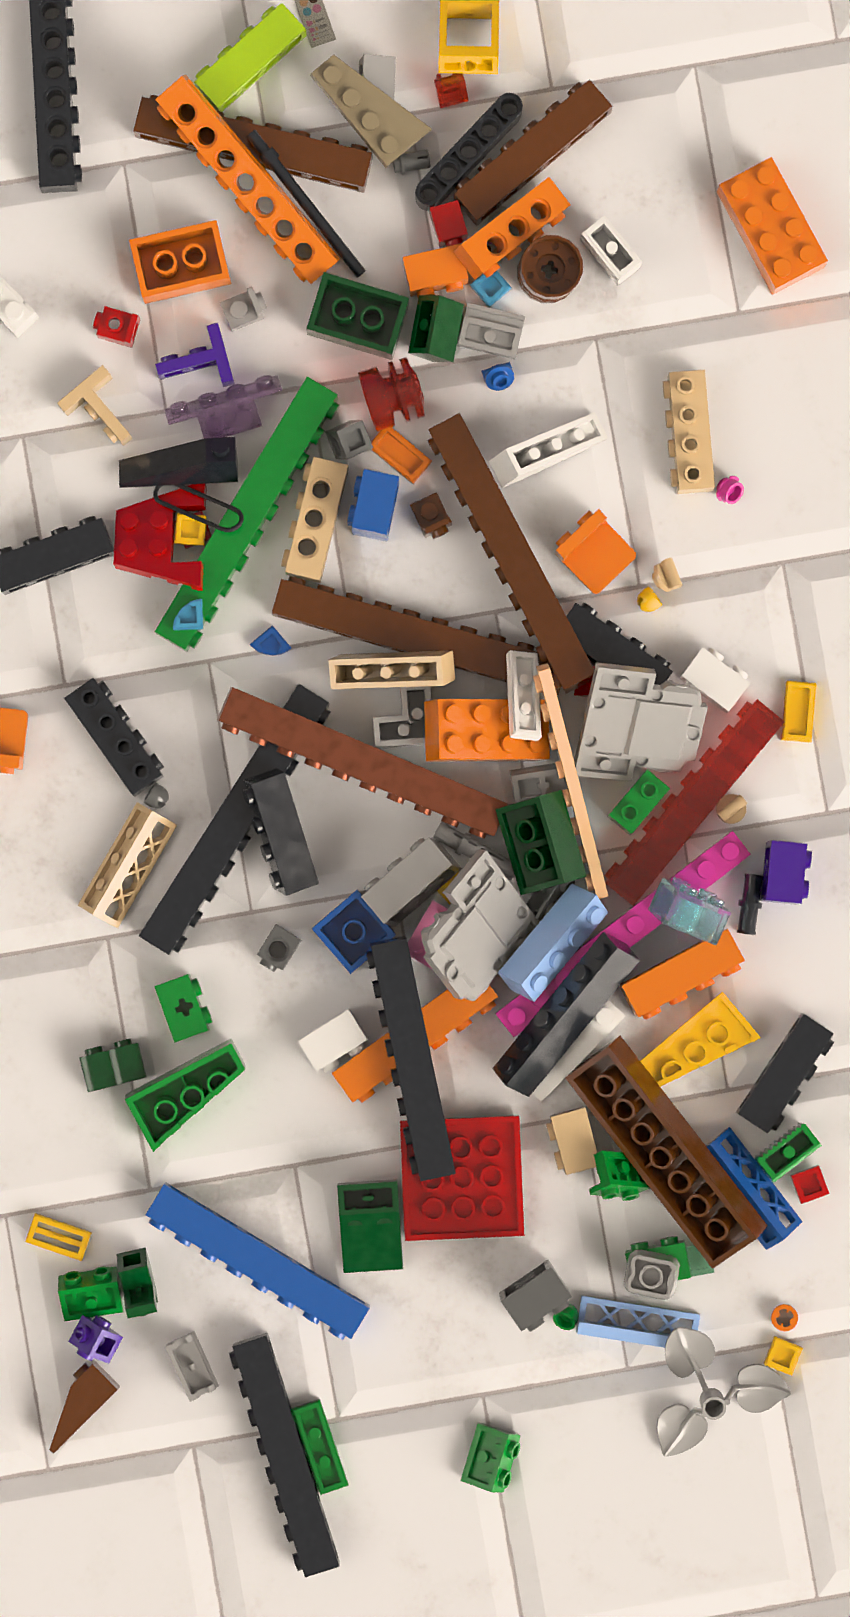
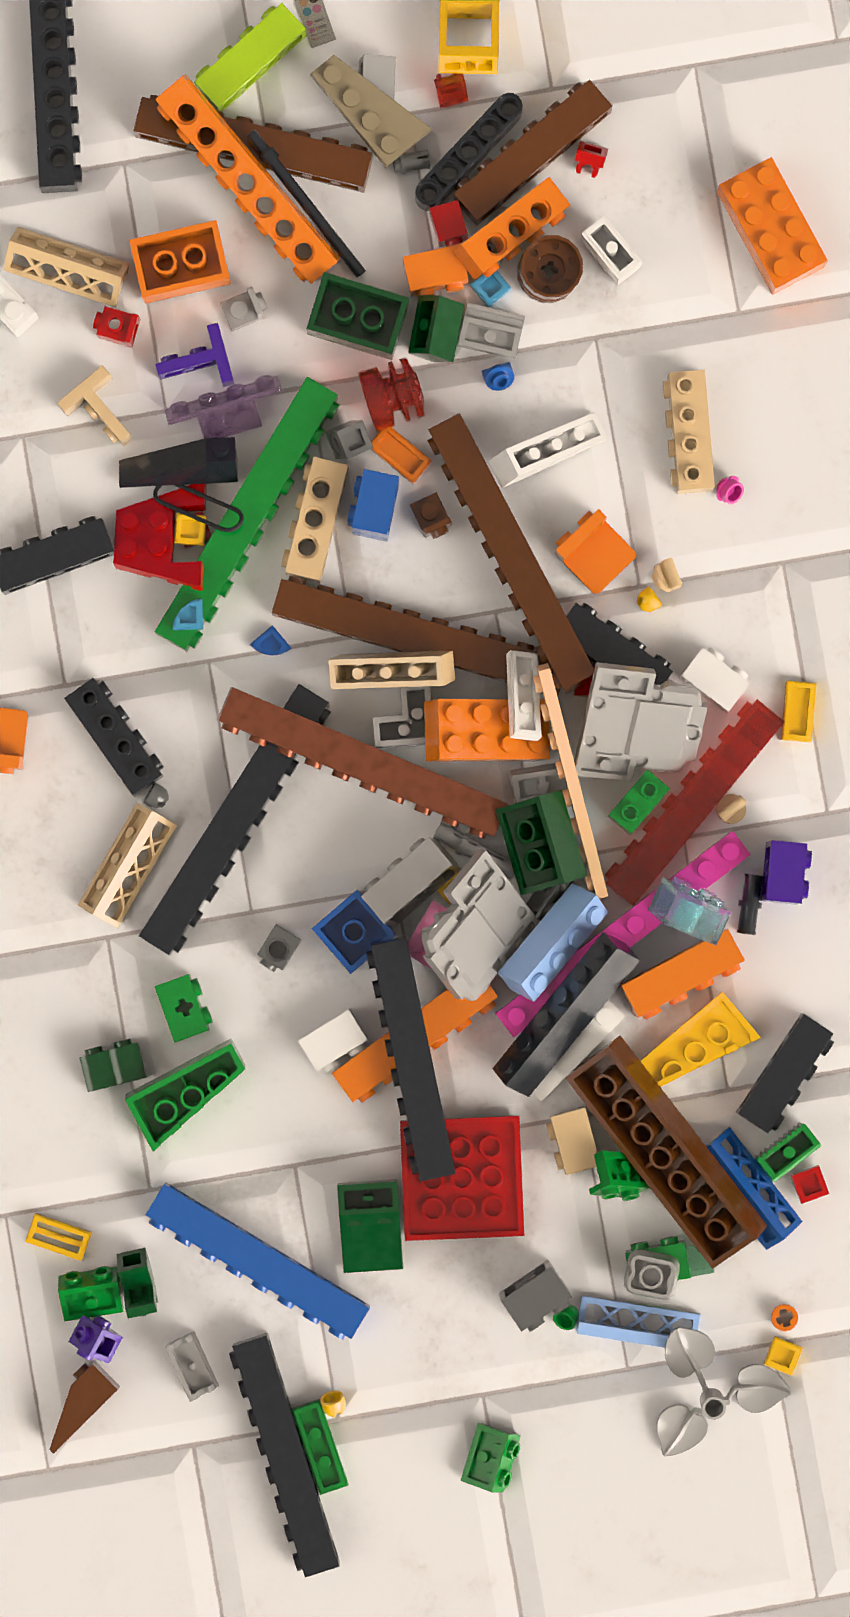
(74, 259): none -> tan fence
(280, 832): black brick -> none
(333, 1403): none -> yellow hinge
(591, 155): none -> red tile

